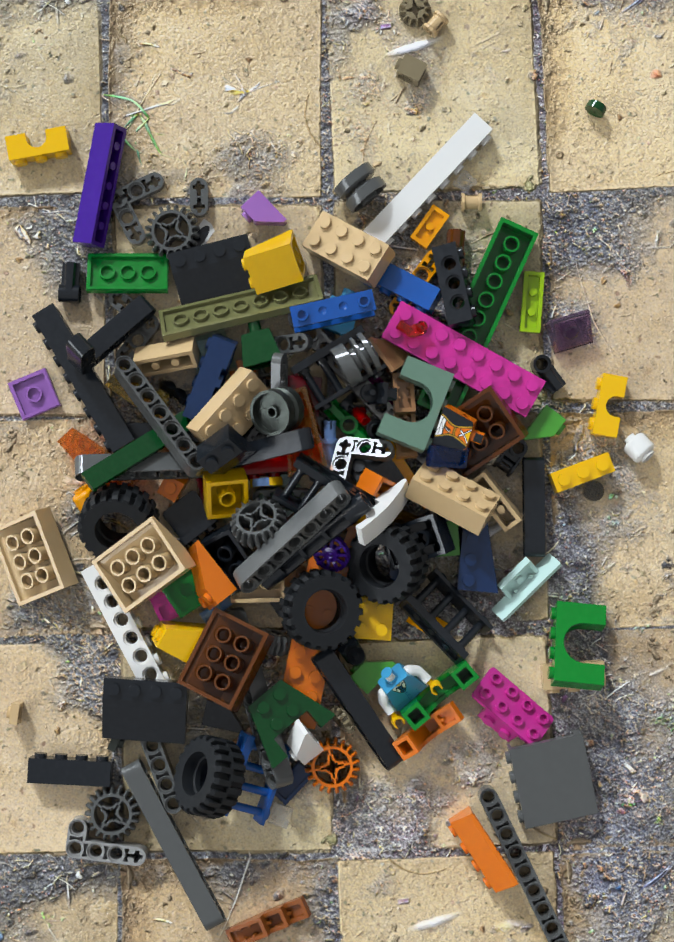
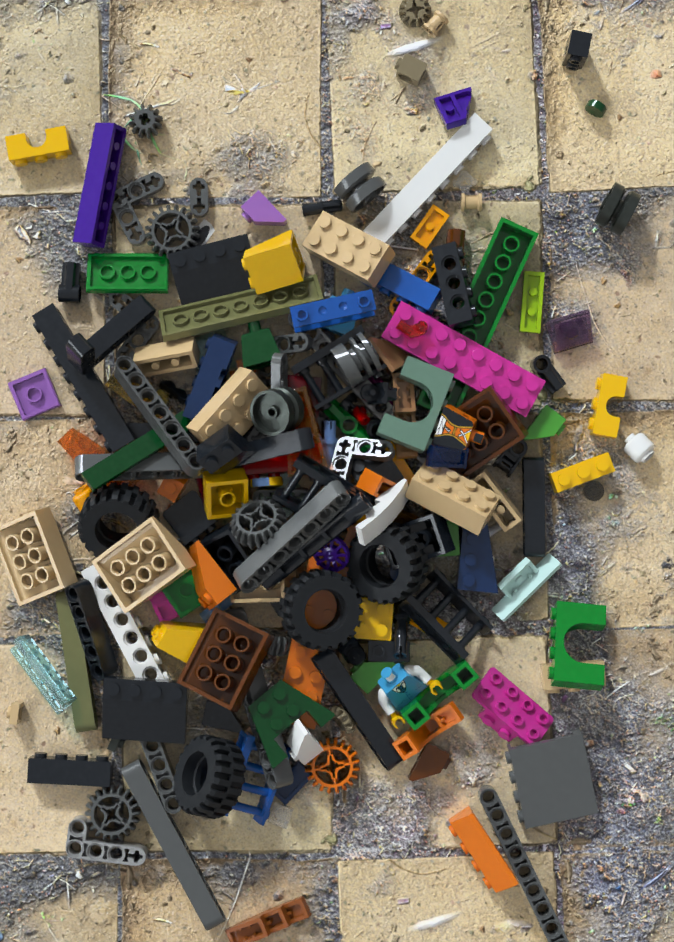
(45, 672): none -> clear light blue fence
(77, 669): none -> olive beam
(91, 629): none -> black beam
(152, 115): none -> dark grey gear
(317, 207): none -> black axle
(383, 651): none -> black brick
(401, 620): none -> black pin
(429, 762): none -> reddish brown slope
(454, 107): none -> dark purple wing
(576, 50): none -> black brick
(617, 208): none -> pearl dark grey wheel

